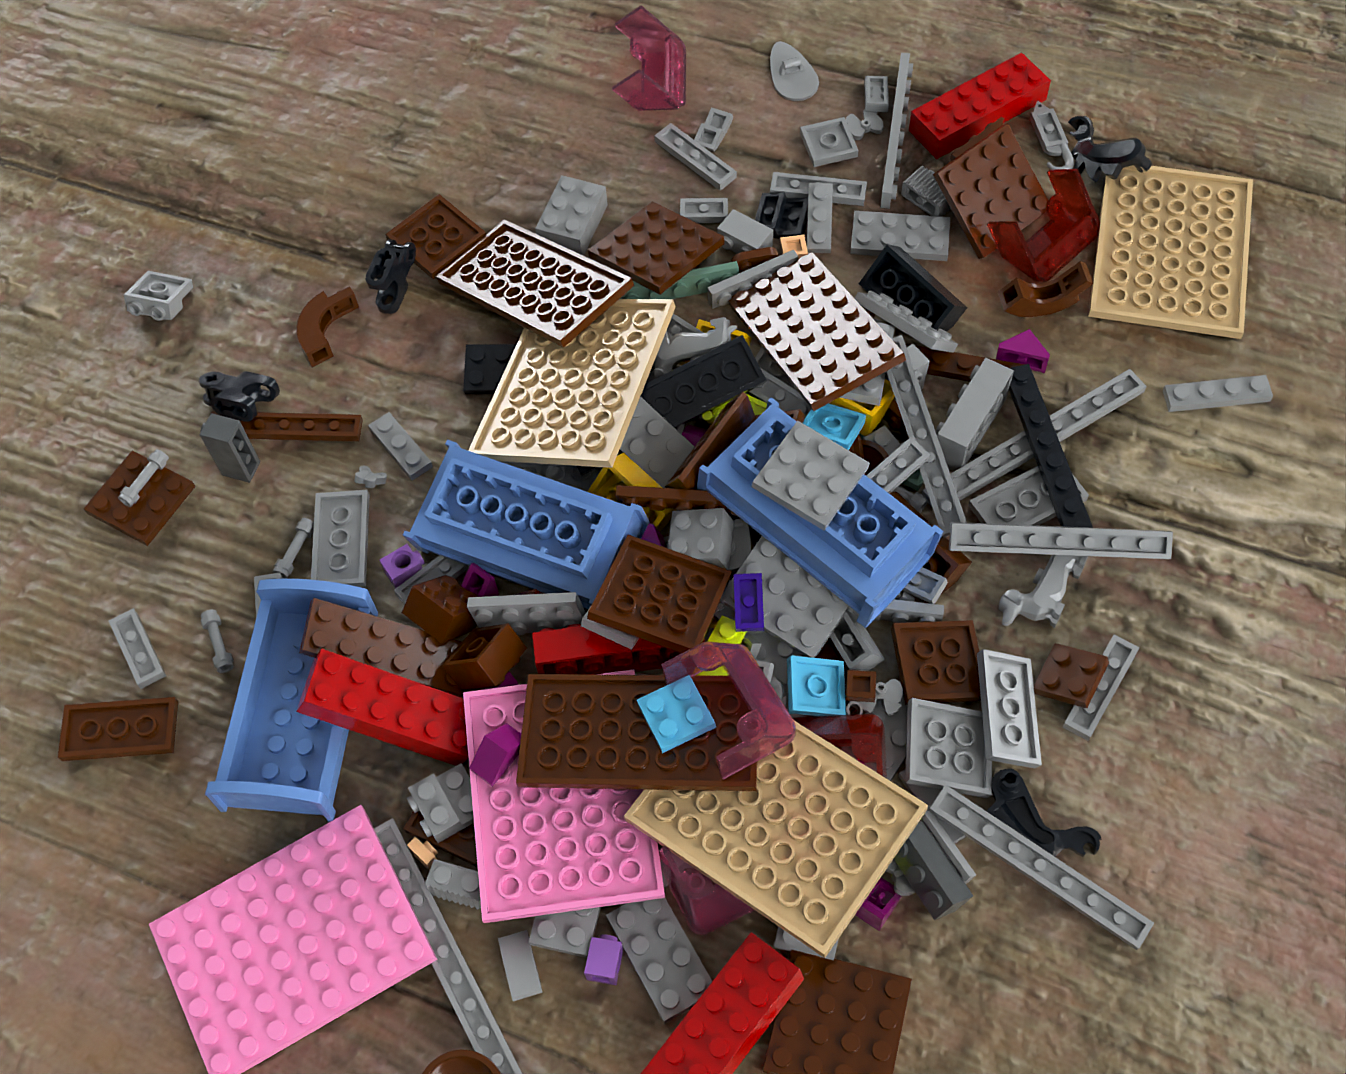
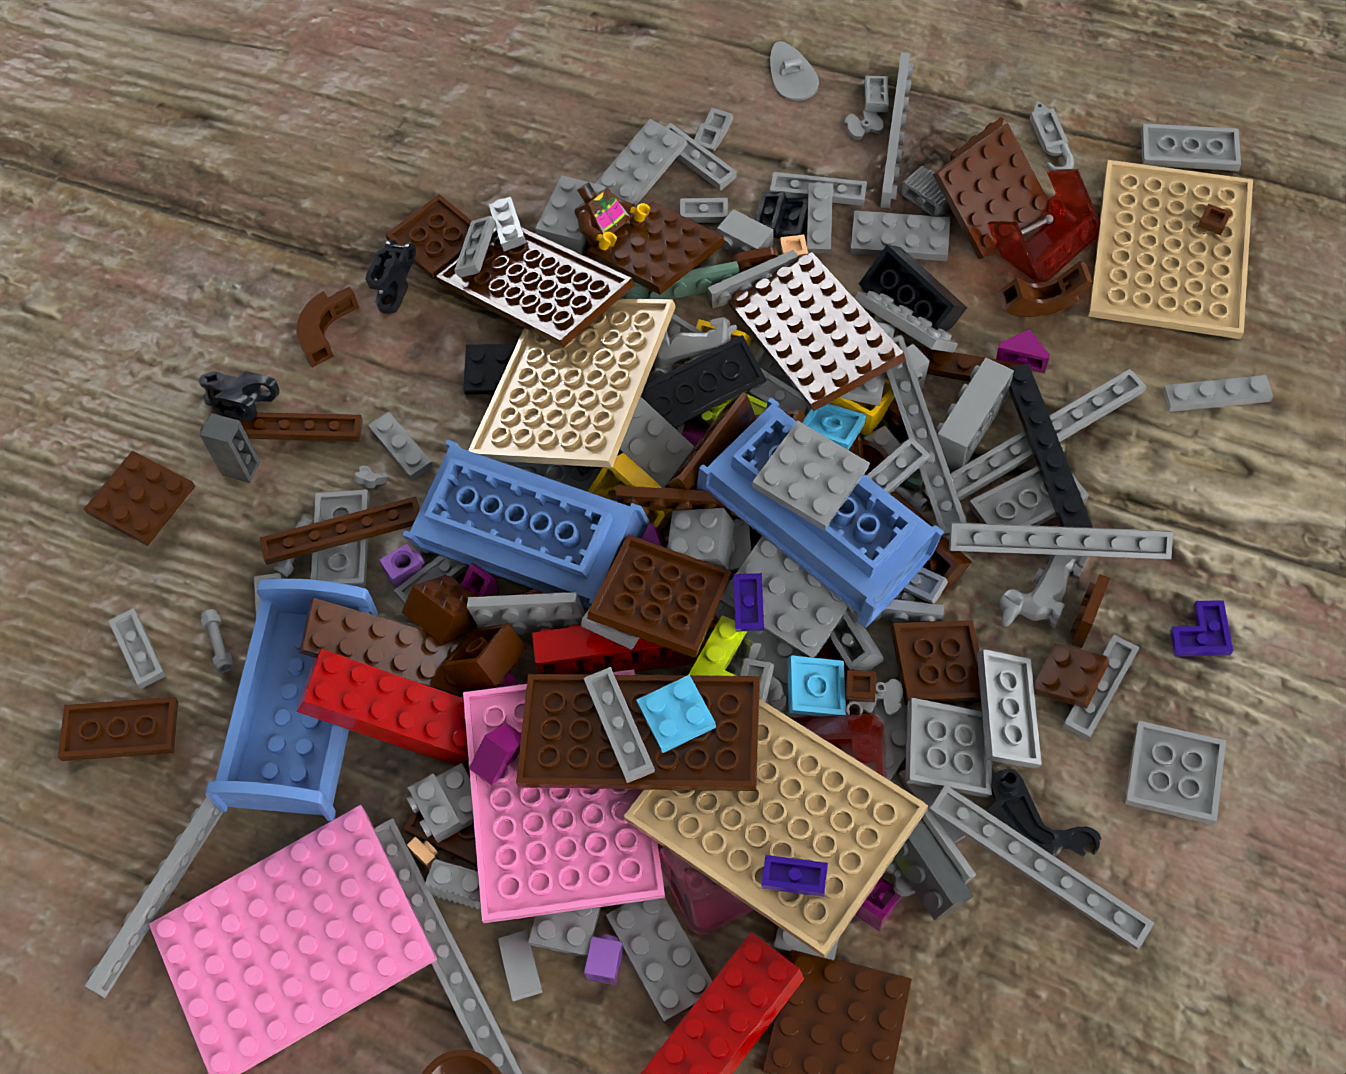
(130, 495): light grey bar -> none
(153, 899): none -> light grey plate
(157, 295): light grey plate -> none
(339, 530): none -> reddish brown plate
(475, 246): none -> light grey plate
(507, 223): none -> plate
(604, 214): none -> torso
(619, 725): none -> light grey plate
(642, 162): none -> light grey plate
(663, 59): clear pink windscreen -> none
(762, 729): clear pink windscreen -> none
(794, 875): none -> dark purple plate
(829, 142): light grey plate -> none
(970, 107): red brick -> none
(1048, 219): none -> light grey hinge
(1088, 610): none -> reddish brown plate
(1106, 156): black animal -> none
(1175, 772): none -> light grey plate
(1190, 147): none -> light grey plate
(1210, 635): none -> dark purple plate
(1214, 219): none -> reddish brown plate

